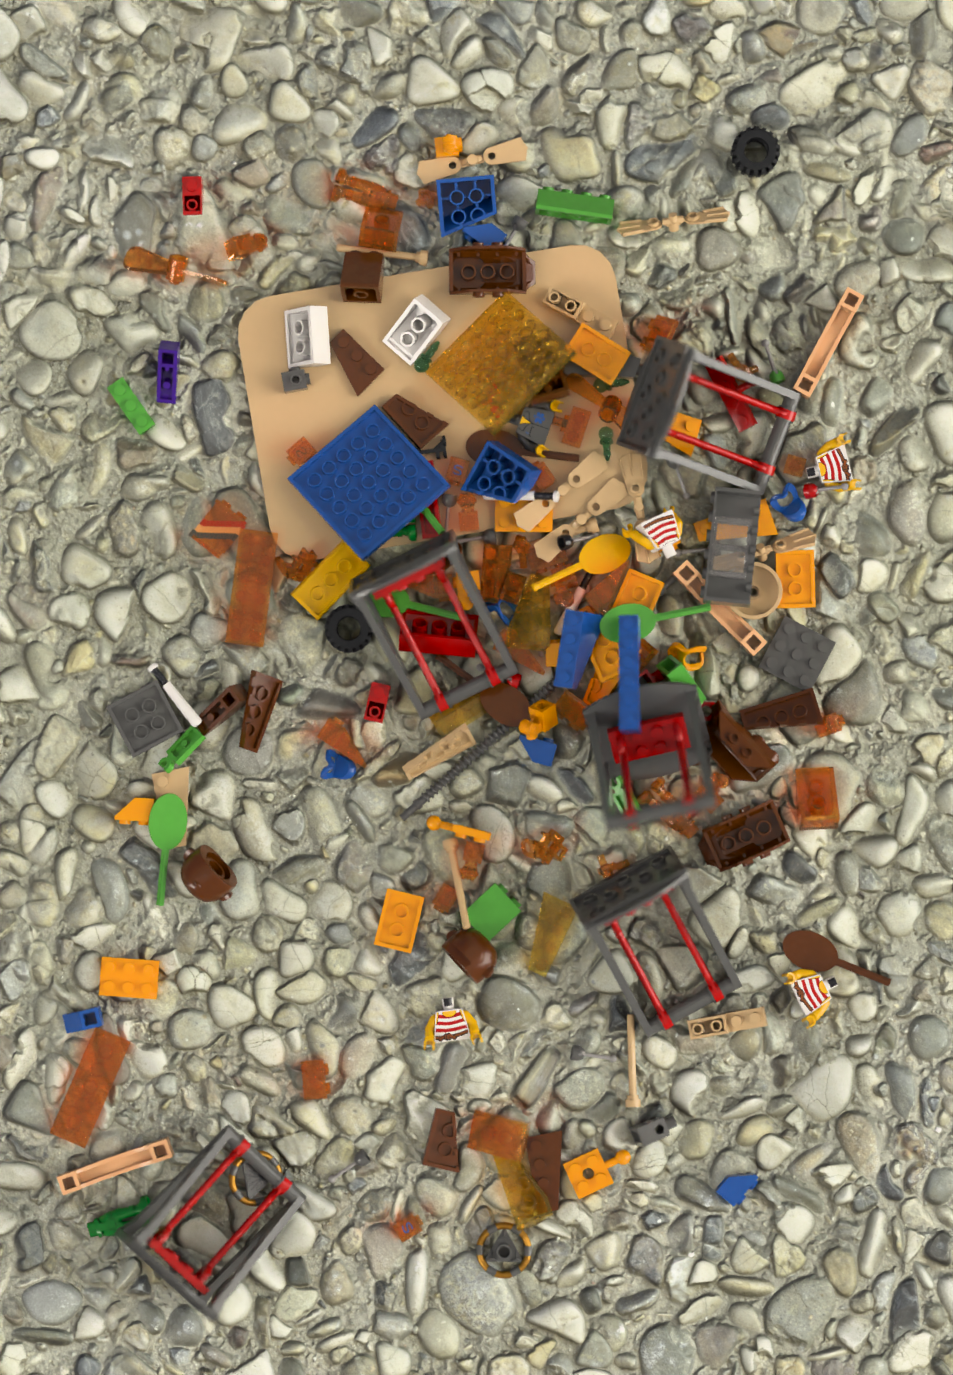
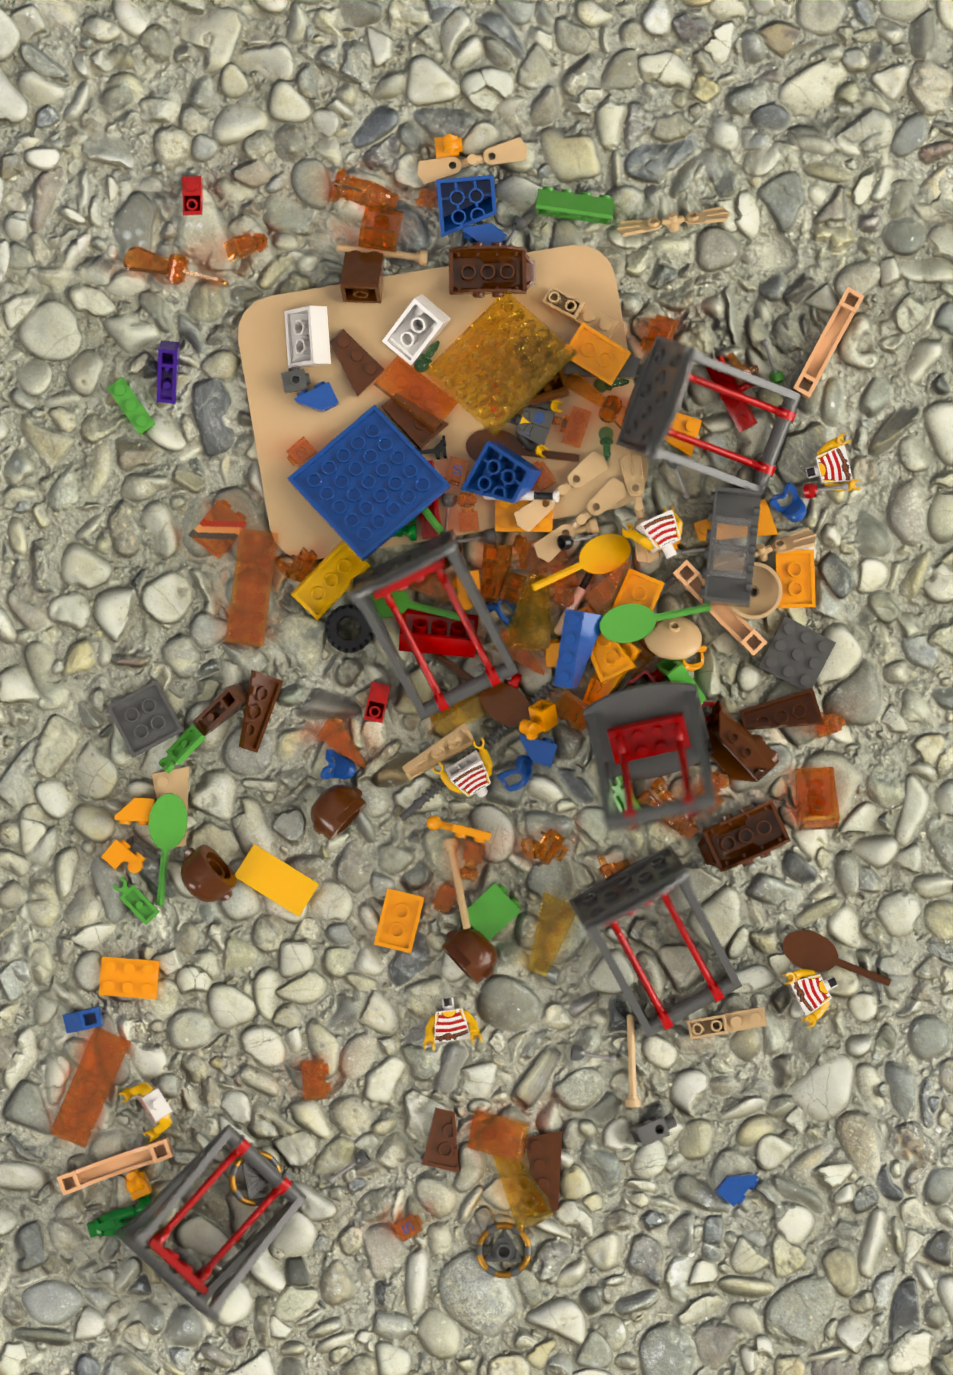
(120, 852): none -> light orange brick
(137, 902): none -> bright green plate
(137, 1184): none -> light orange brick
(154, 1106): none -> torso
(188, 712): white piece -> none
(276, 880): none -> yellow tile
(318, 399): none -> blue slope
(336, 810): none -> reddish brown piece
(415, 393): none -> clear orange tile
(469, 774): none -> torso
(523, 767): none -> blue piece
(594, 1161): light orange plate -> none
(629, 674): blue arch -> none
(674, 638): none -> tan dish
(760, 136): black tyre -> none
(794, 465): clear orange plate -> none

